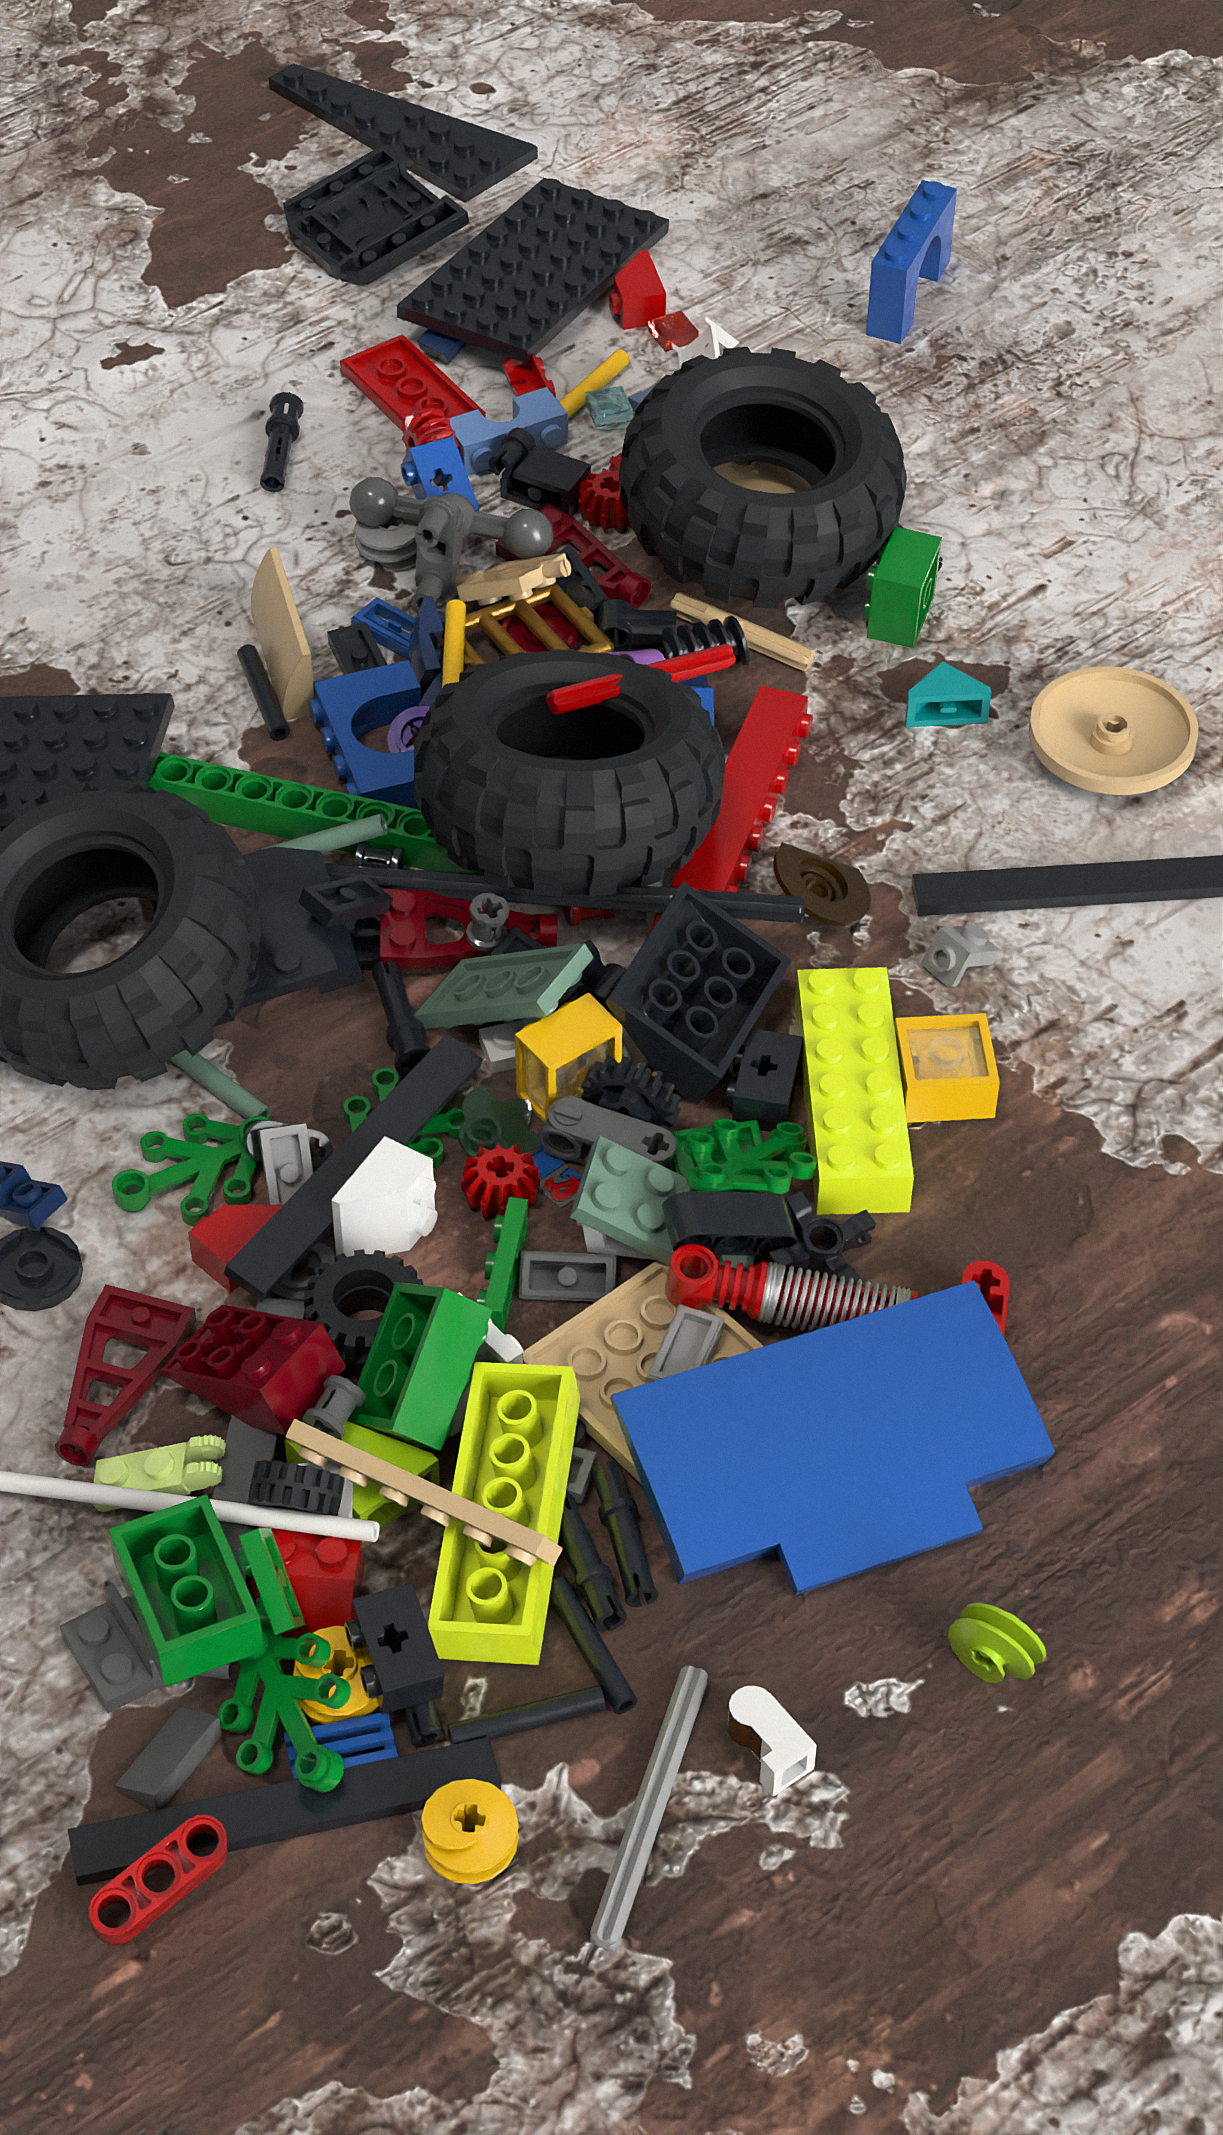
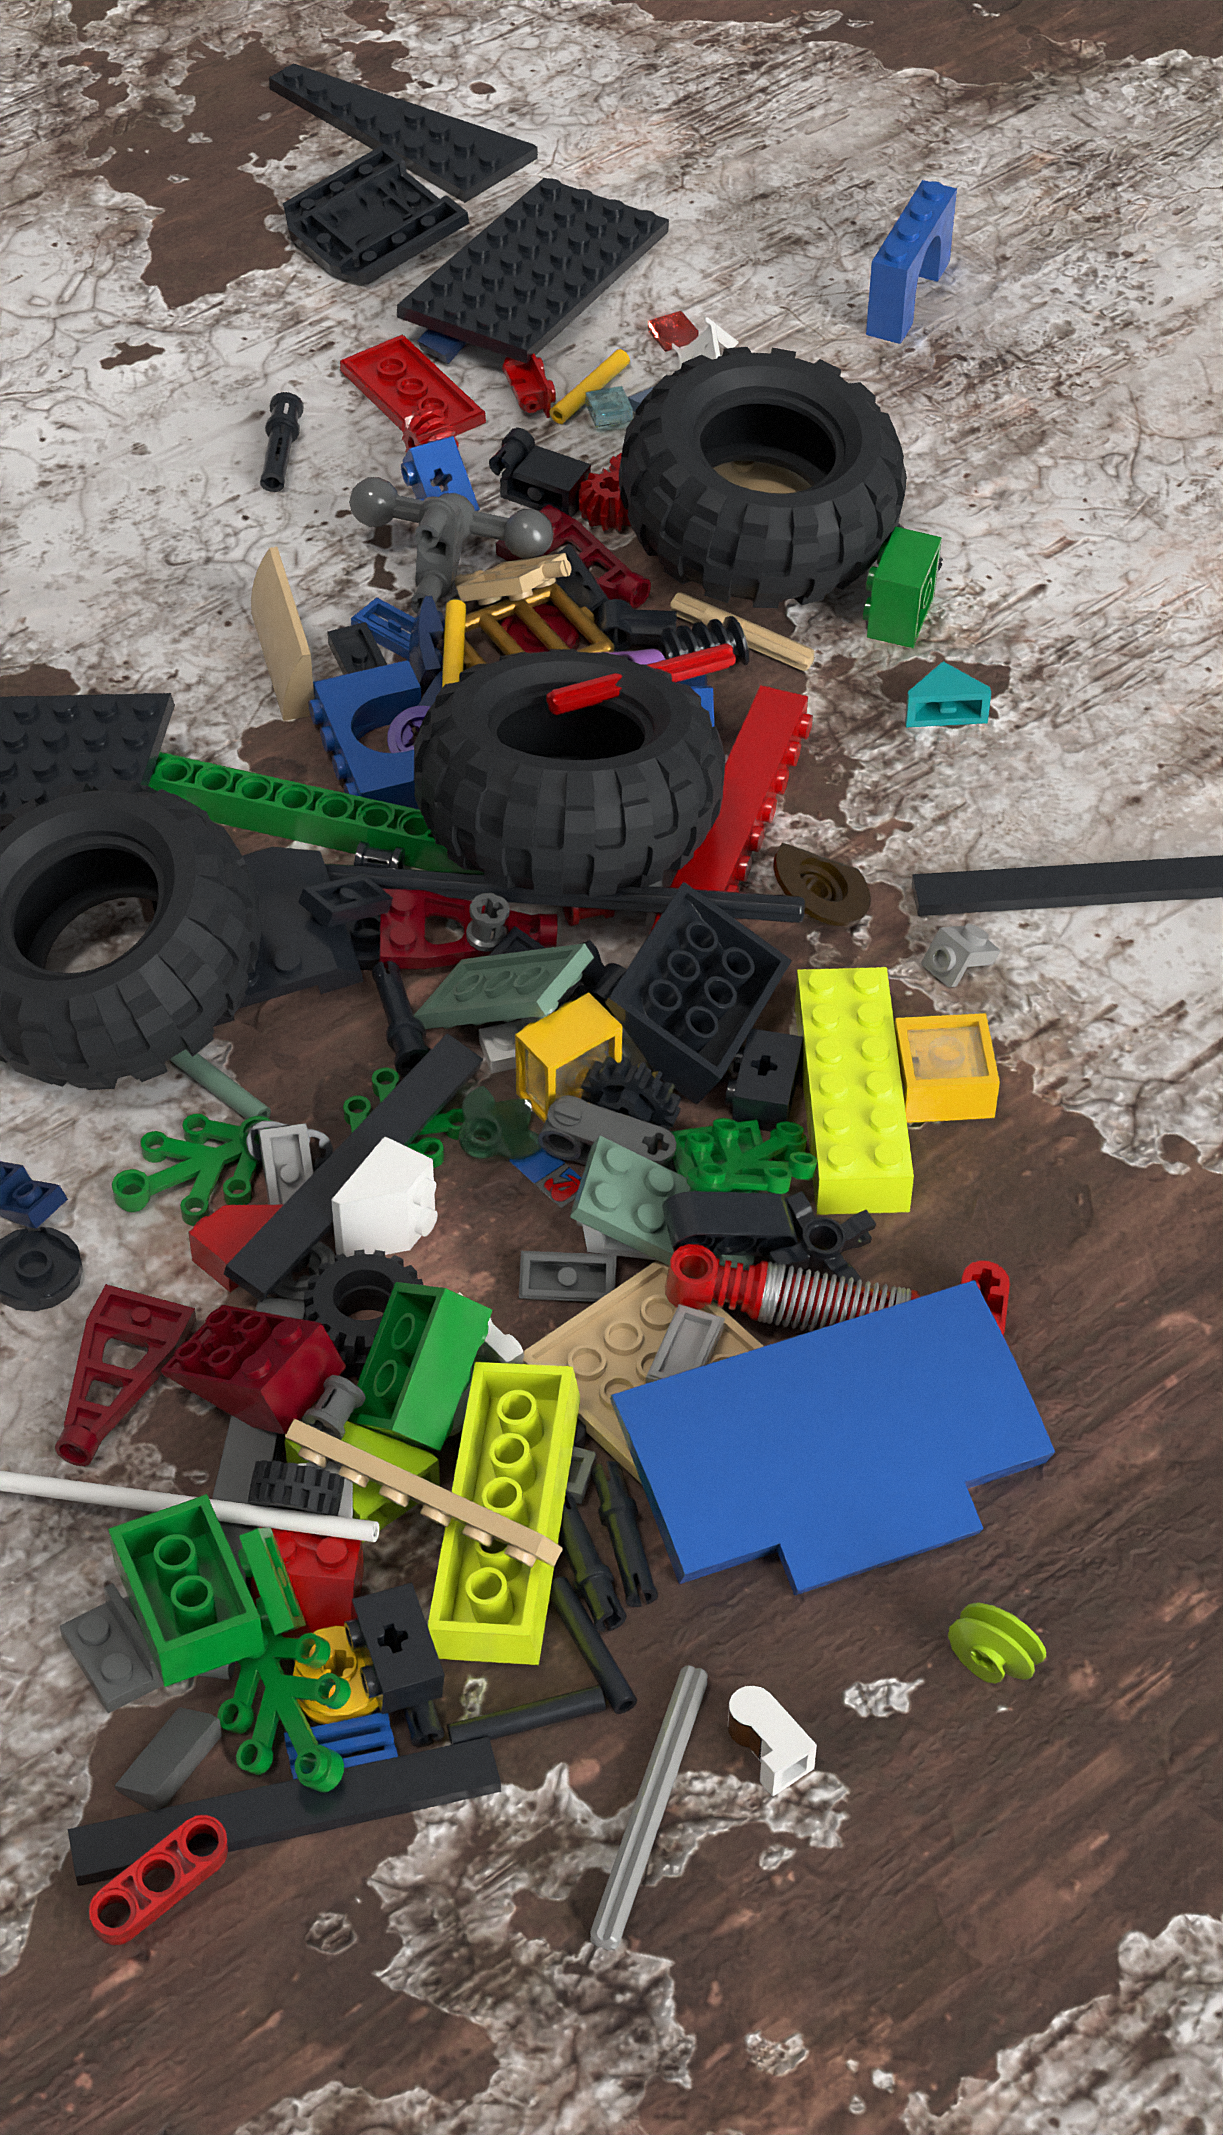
(165, 1469): yellowish green hinge -> none
(263, 692): black piece -> none
(340, 835): sand green piece -> none
(389, 544): light grey piece -> none
(469, 1855): yellow piece -> none
(498, 1175): red gear -> none
(504, 1264): green plate -> none
(534, 411): medium blue arch -> none
(638, 293): red slope -> none
(1113, 730): tan dish -> none

